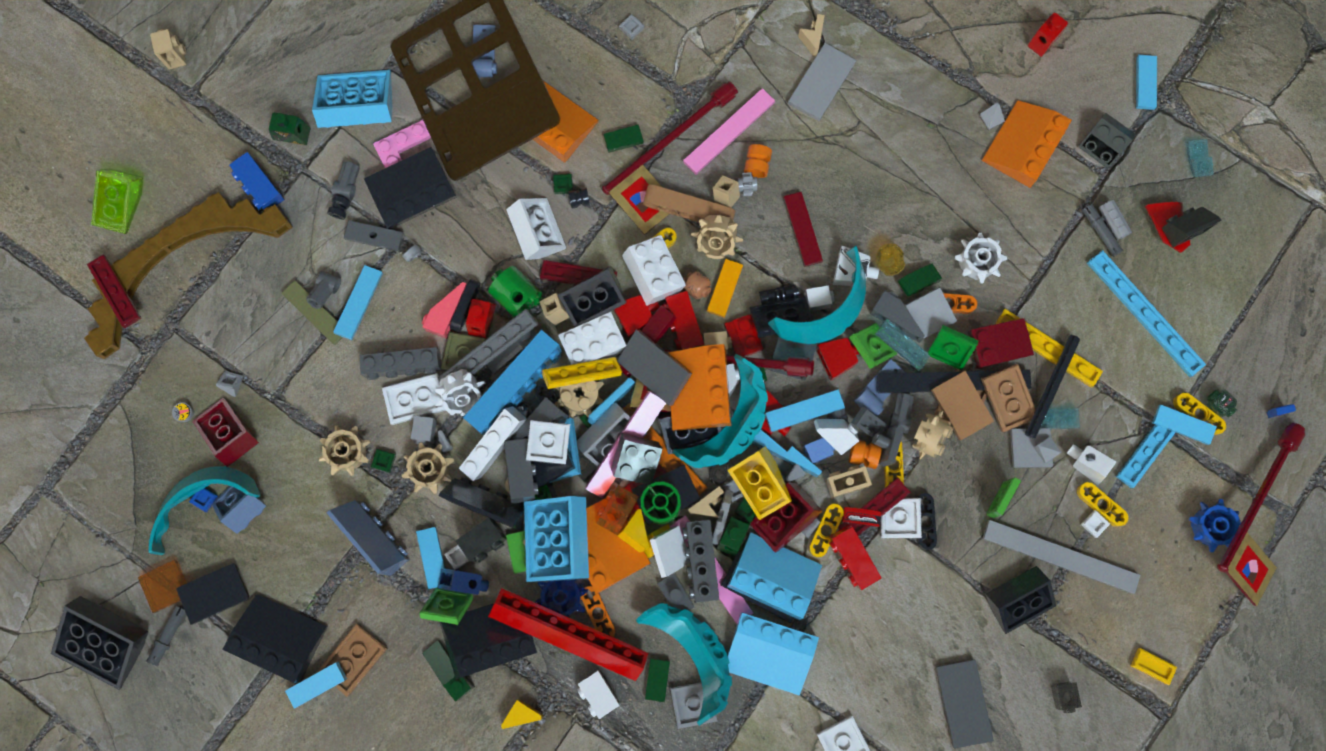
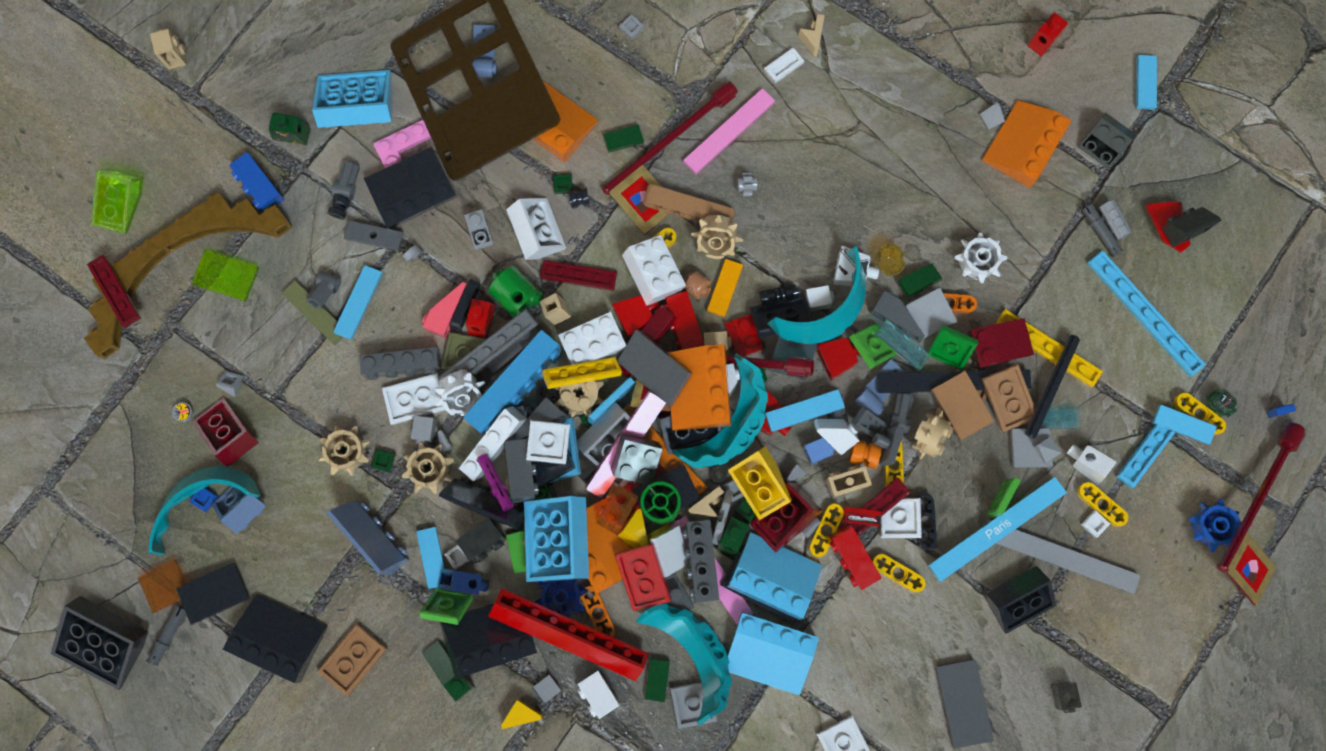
(225, 276): none -> clear neon green tile
(316, 685): medium azure tile -> none
(478, 229): none -> light grey slope
(485, 464): none -> magenta pin
(547, 688): none -> light grey tile
(592, 297): black slope -> none
(643, 577): none -> red tile
(726, 191): tan brick -> none
(758, 160): orange wheel -> none
(784, 65): none -> white tile
(792, 456): medium azure slope -> none
(803, 229): dark red tile -> none
(822, 82): light grey tile -> none
(909, 586): none -> yellow beam
(997, 529): none -> medium azure tile
(1153, 666): yellow tile -> none
(1198, 158): clear light blue slope -> none

